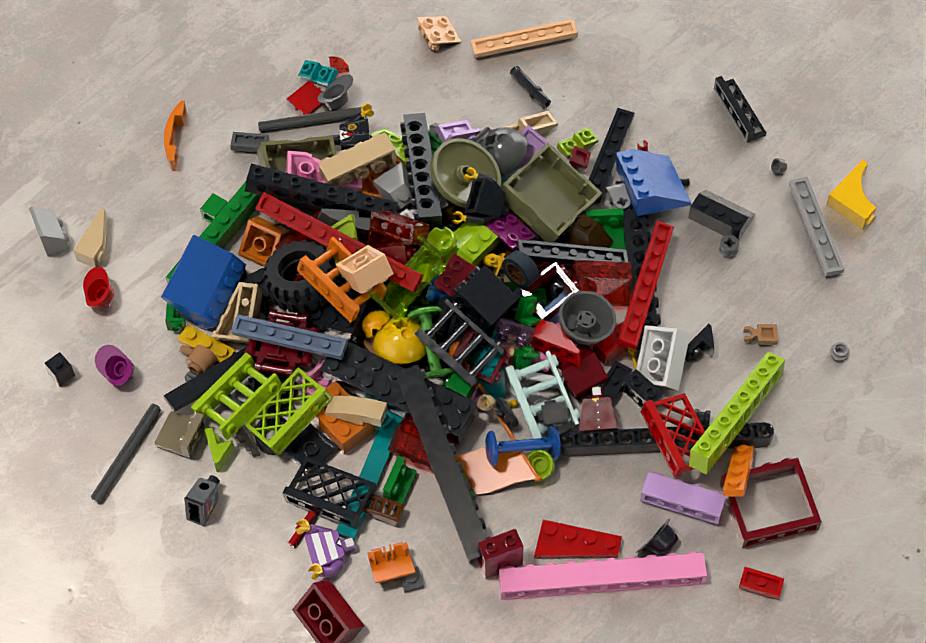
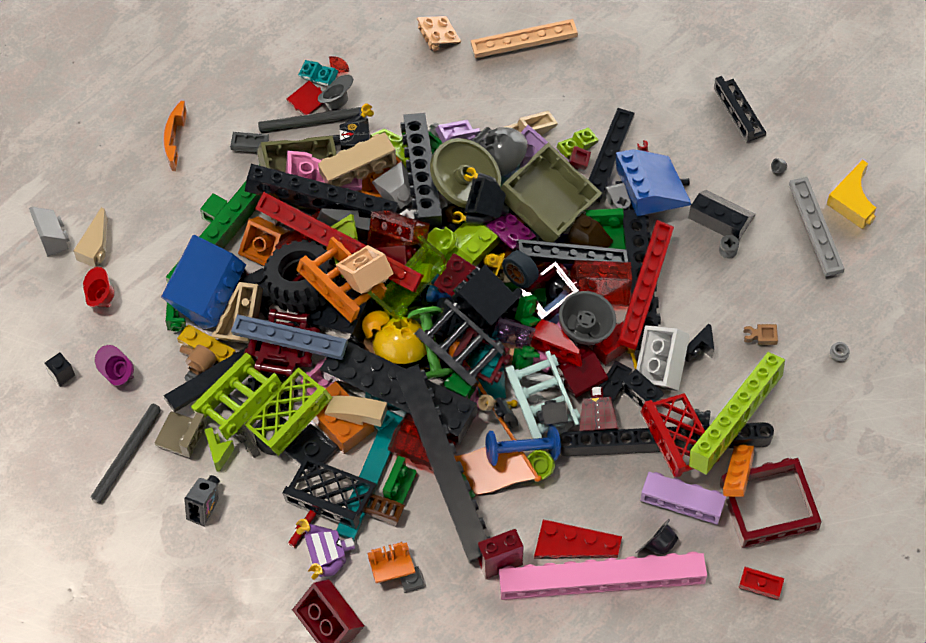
(535, 92): black pin -> none

